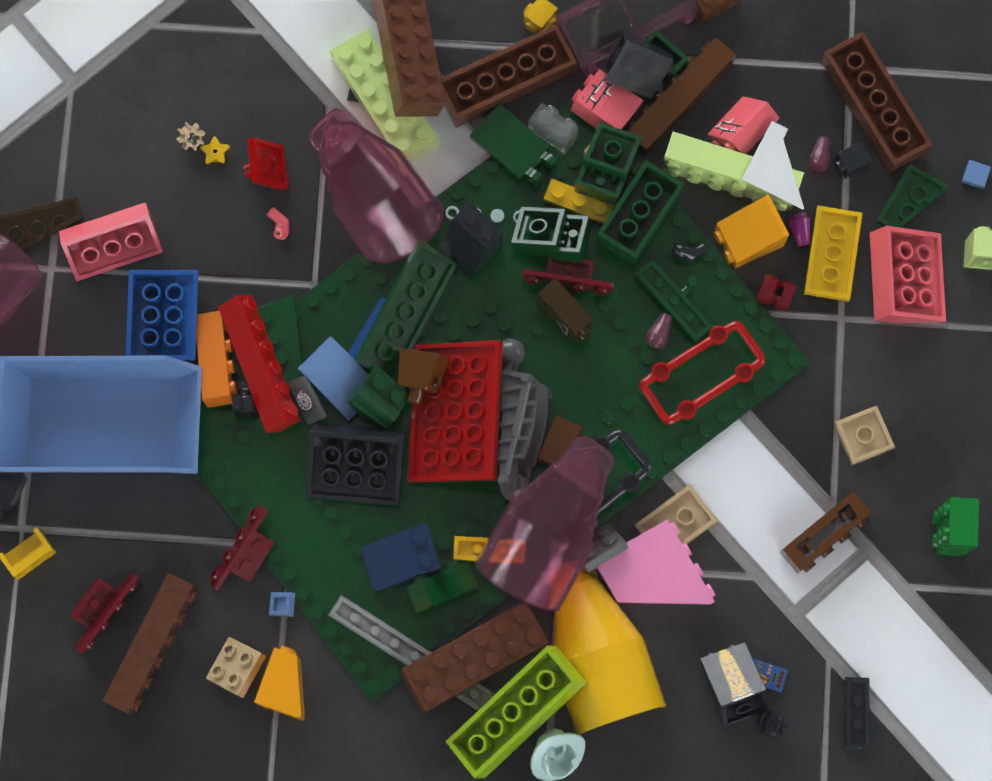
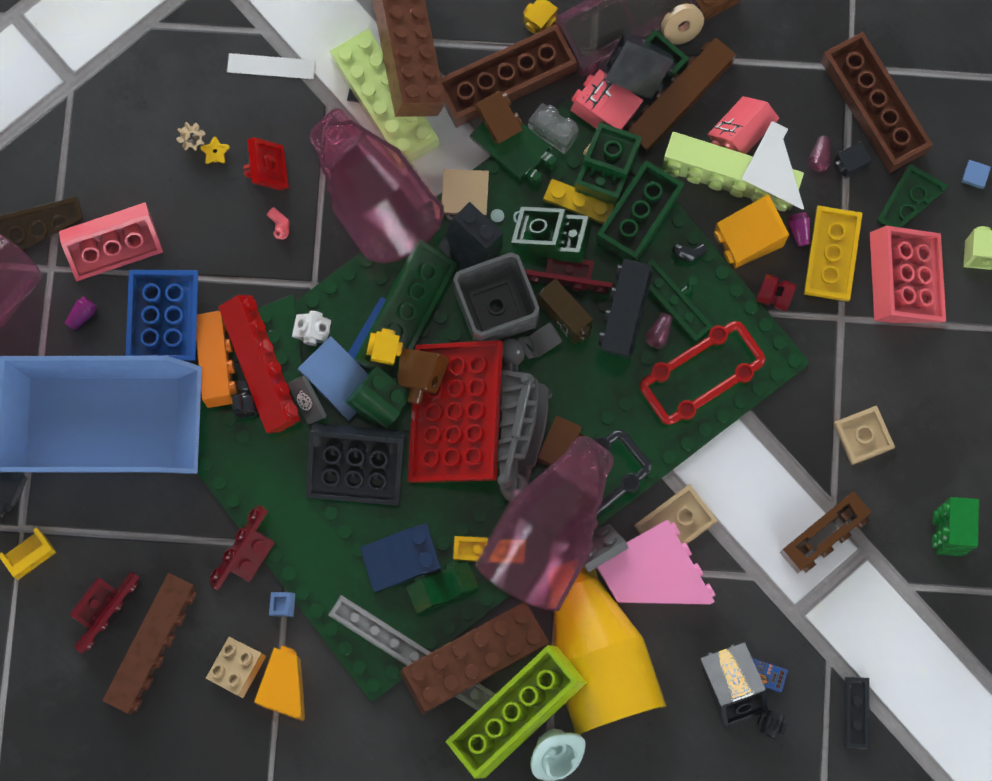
(80, 313): none -> magenta cone
(271, 66): none -> white sticker
(311, 328): none -> white brick
(384, 346): none -> yellow brick
(464, 187): none -> tan tile
(498, 116): none -> reddish brown brick
(502, 281): none -> dark grey plate
(540, 341): none -> dark grey bracket
(626, 310): none -> black brick
(686, 32): none -> tan tile

